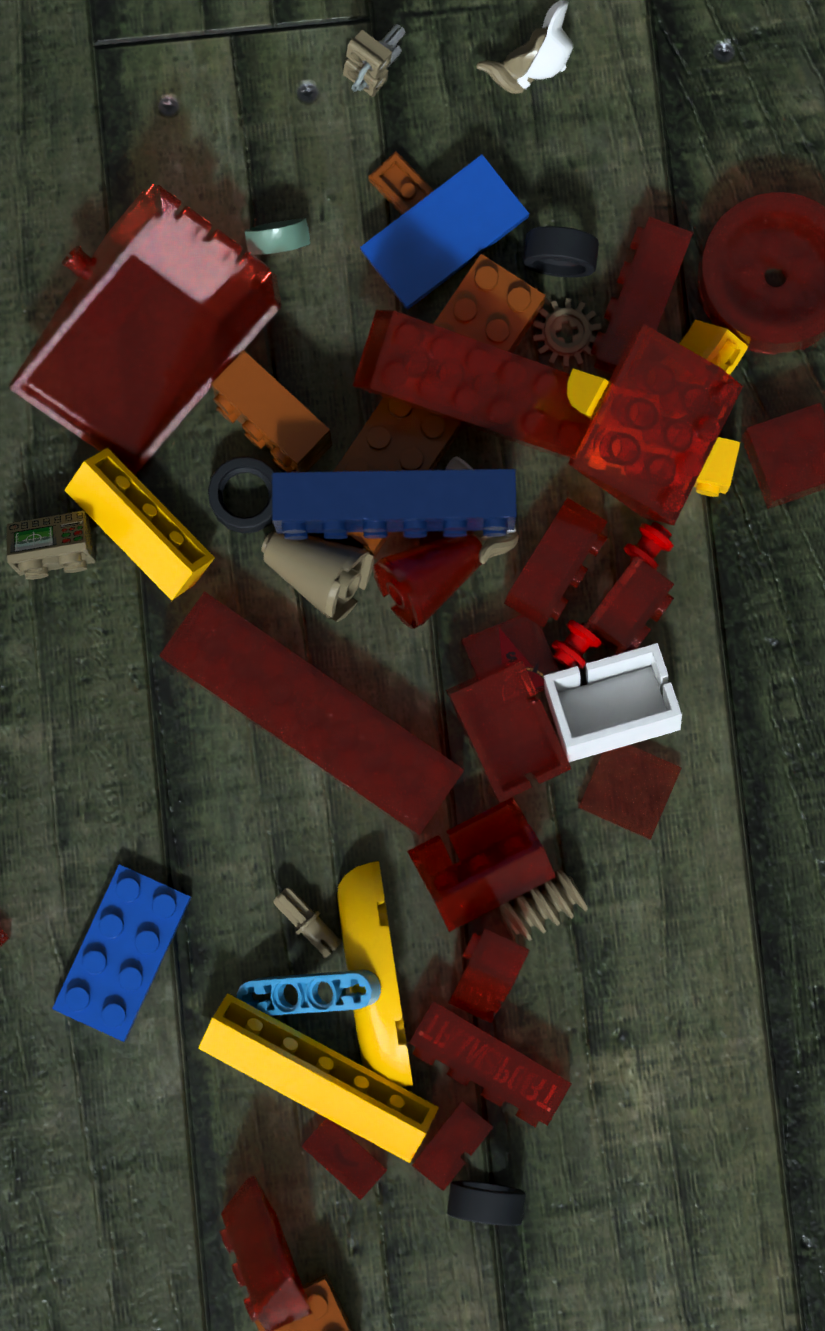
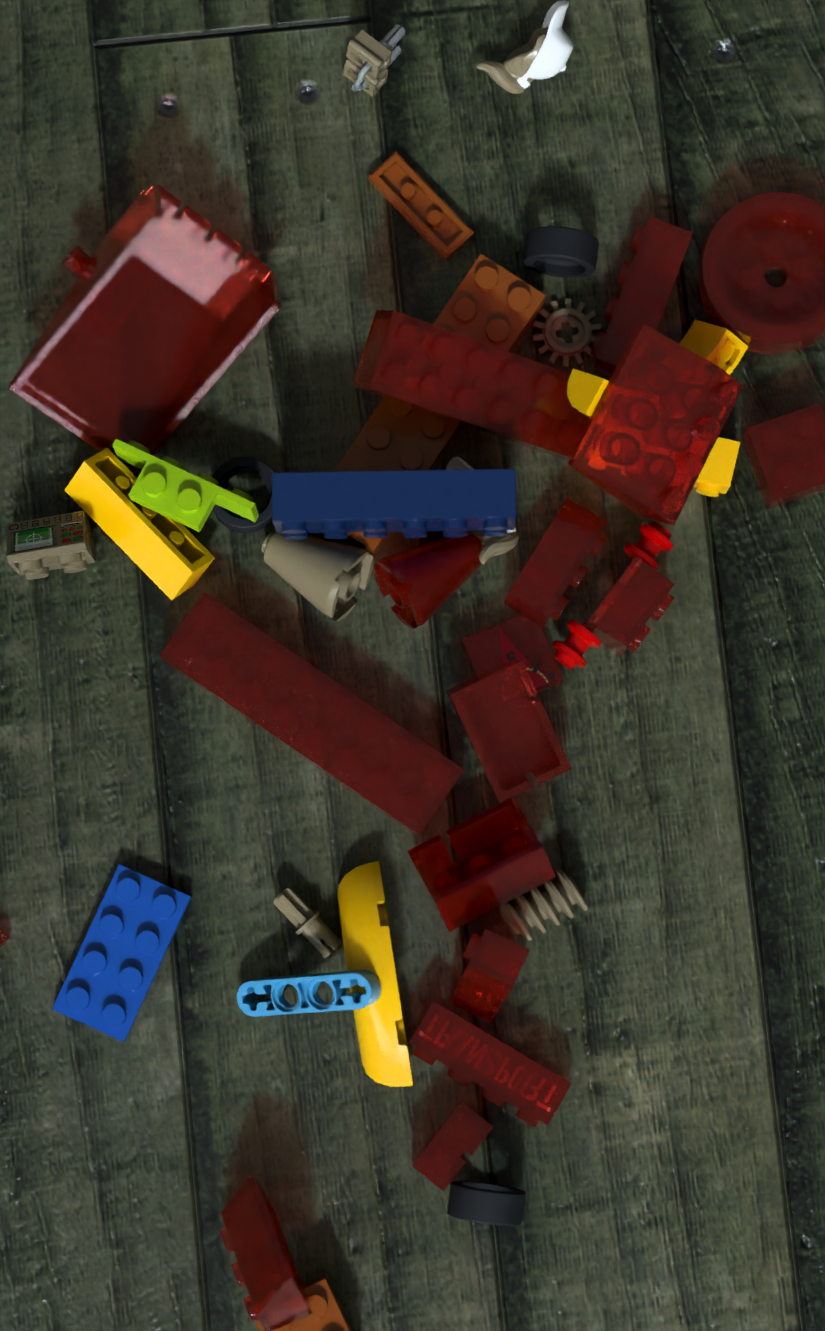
(177, 493): none -> lime bracket
(270, 415): dark orange brick -> none
(277, 237): sand green hat -> none
(318, 1077): yellow brick -> none
(344, 1158): clear red tile -> none
(444, 232): blue tile -> none
(617, 704): white piece -> none
(630, 789): clear red tile -> none

